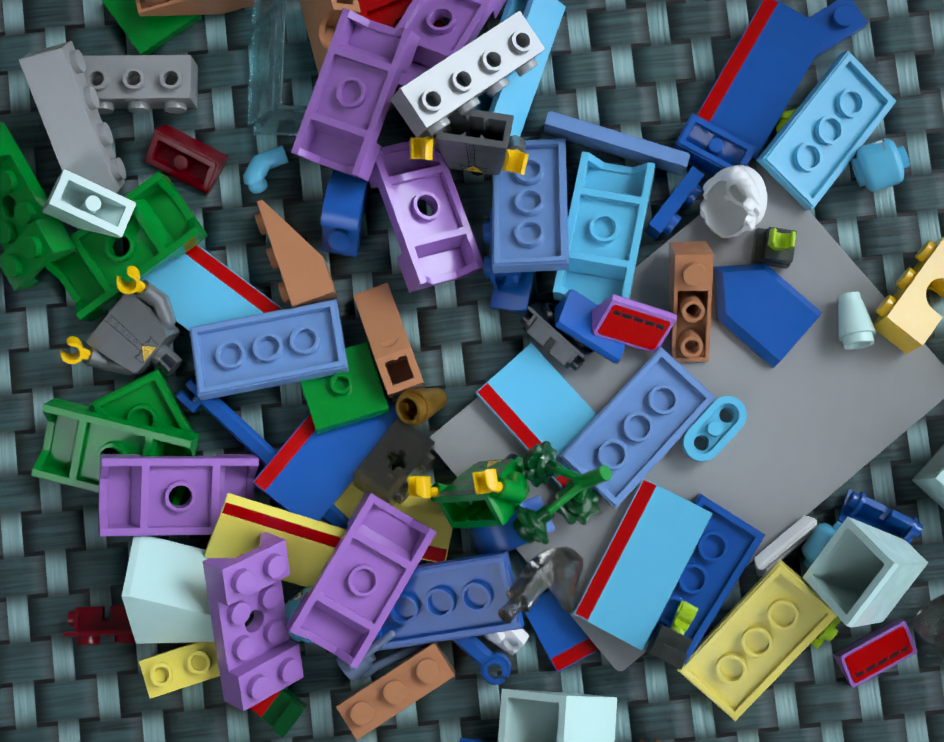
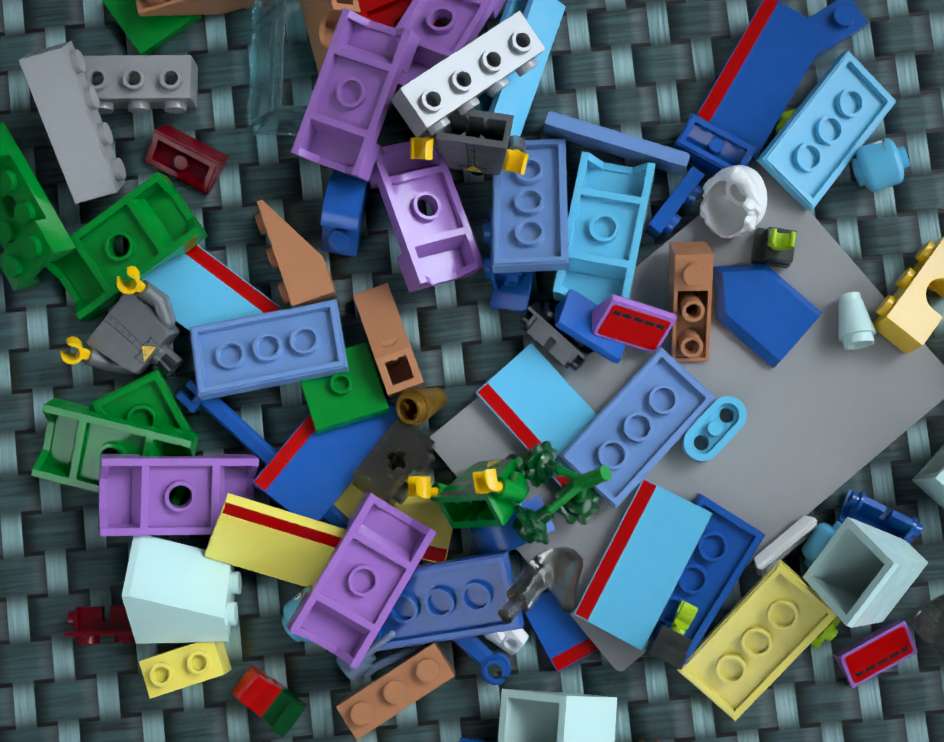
(88, 205): light aqua slope -> none
(257, 657): medium lavender piece -> none
(259, 167): medium azure arm -> none

